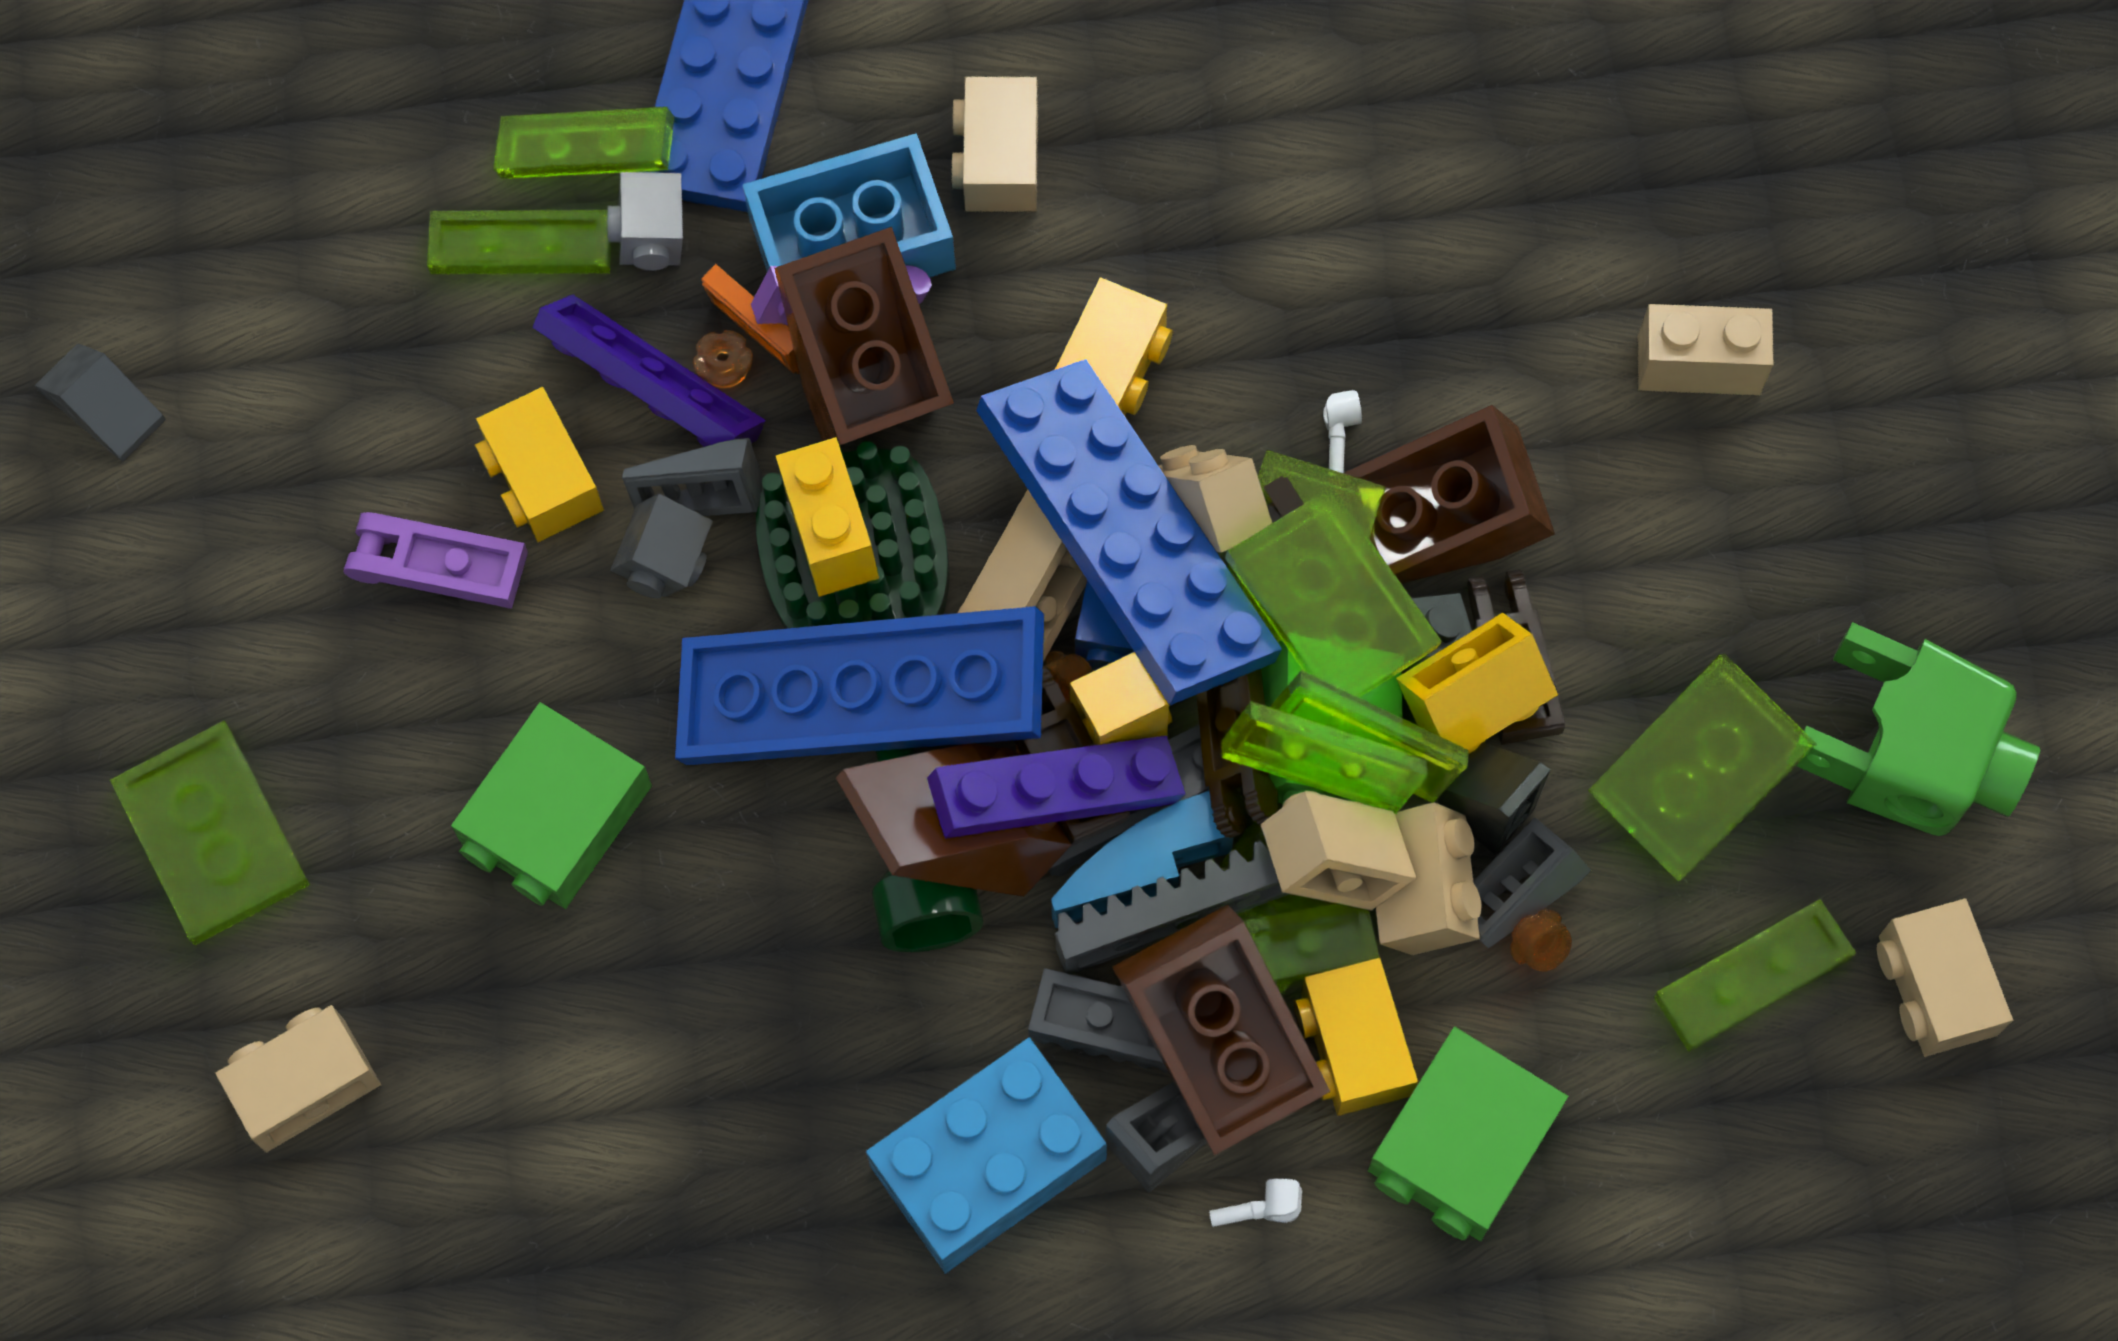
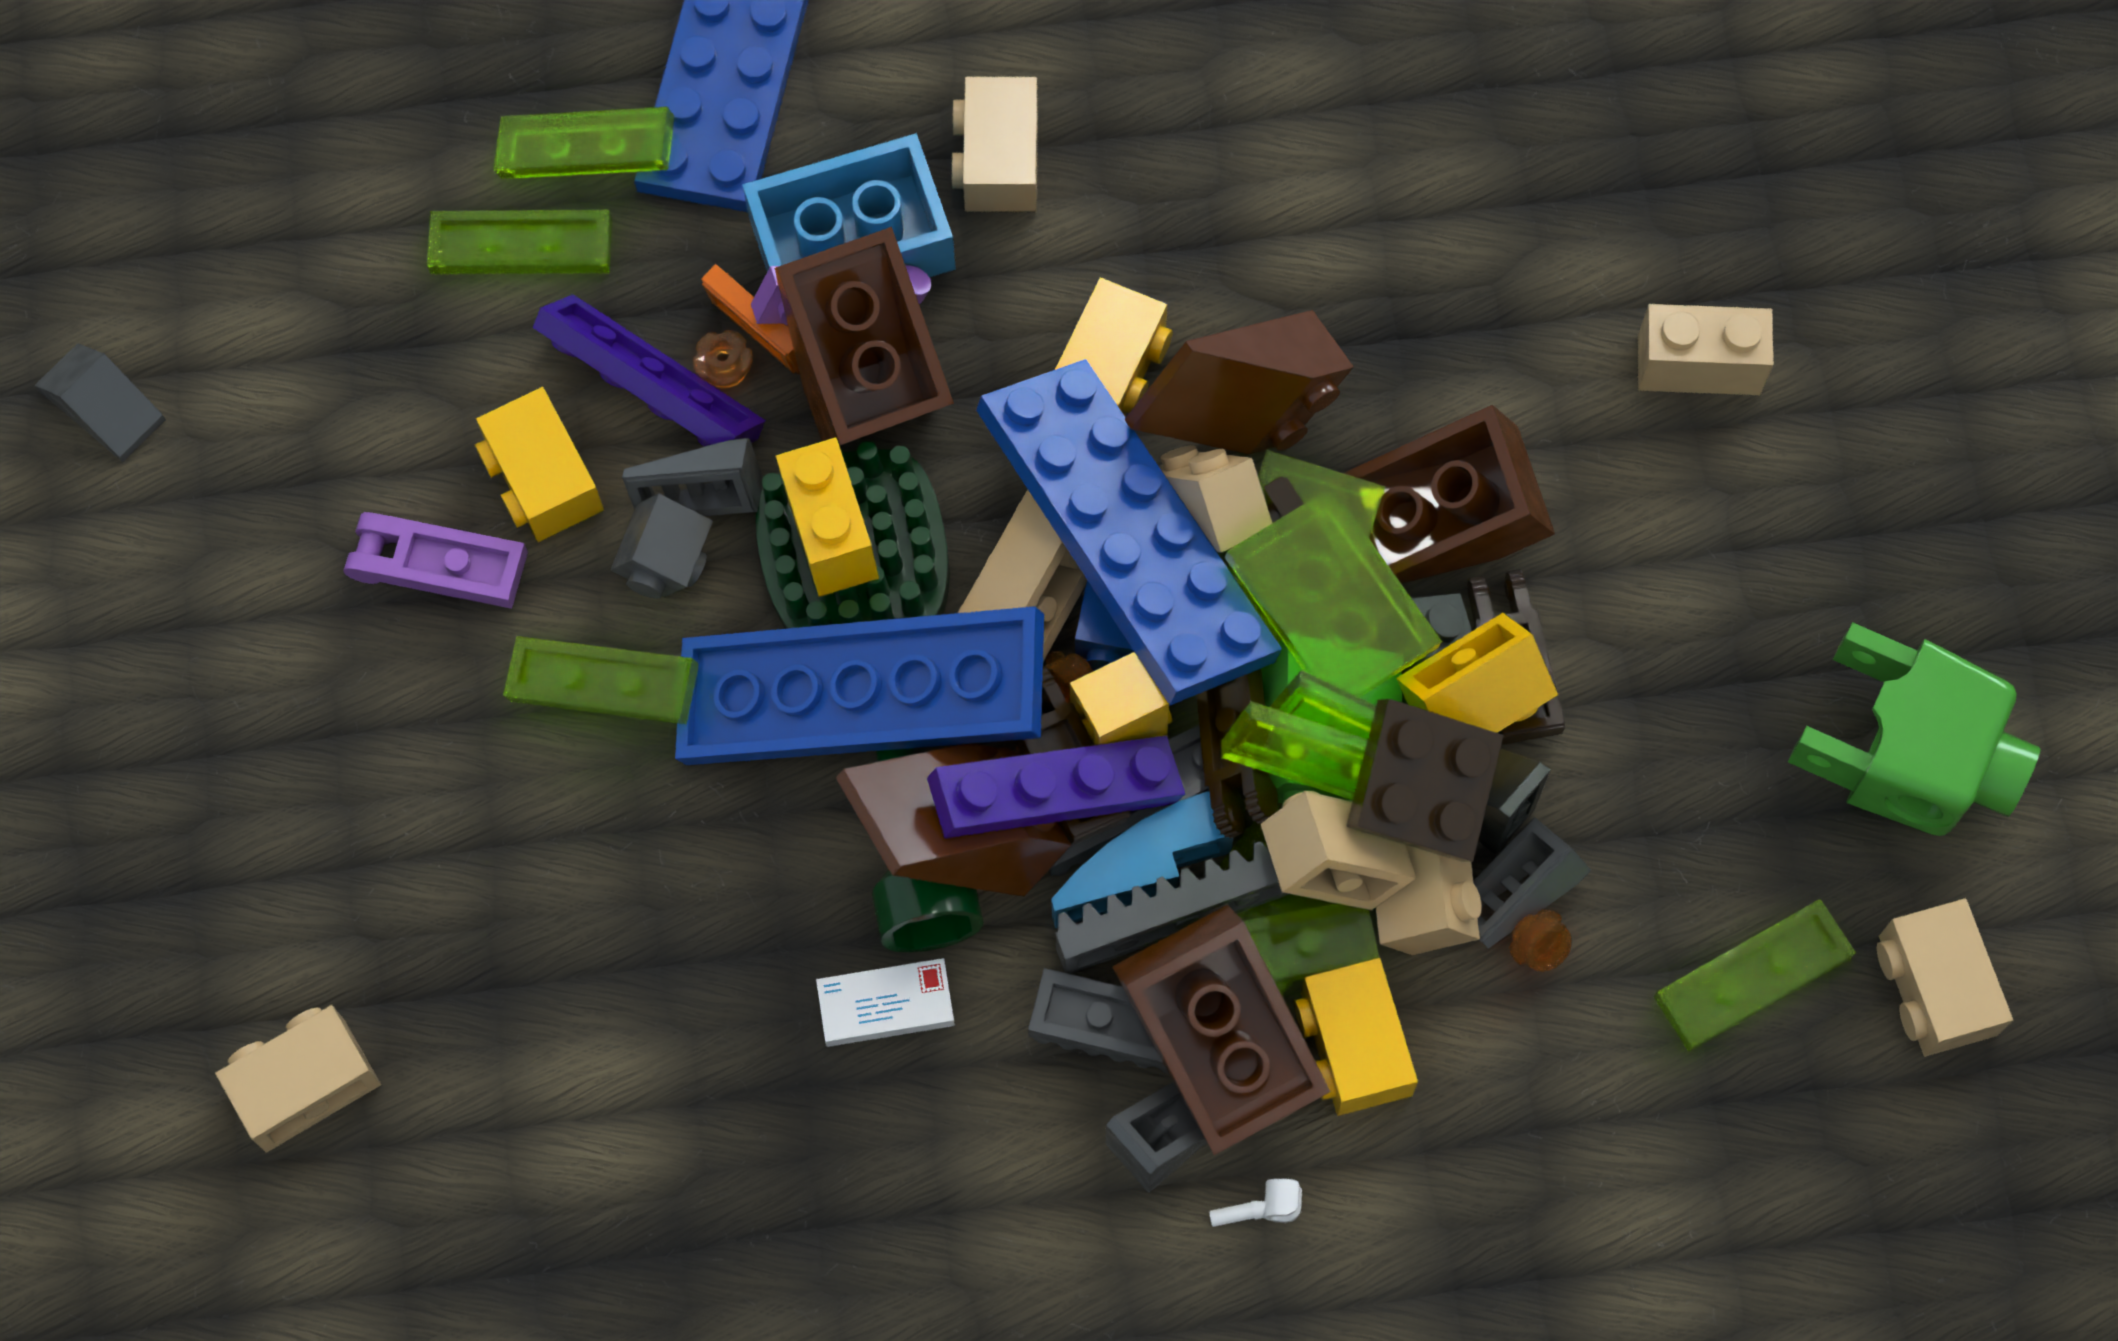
(209, 832): clear neon green tile -> none
(550, 807): bright green brick -> none
(601, 680): none -> clear neon green tile
(648, 220): light grey brick -> none
(885, 1002): none -> white tile
(987, 1155): dark azure brick -> none
(1246, 386): none -> reddish brown slope
(1340, 411): white hand -> none
(1425, 780): none -> dark brown plate
(1465, 1136): bright green brick -> none
(1702, 767): clear neon green tile -> none

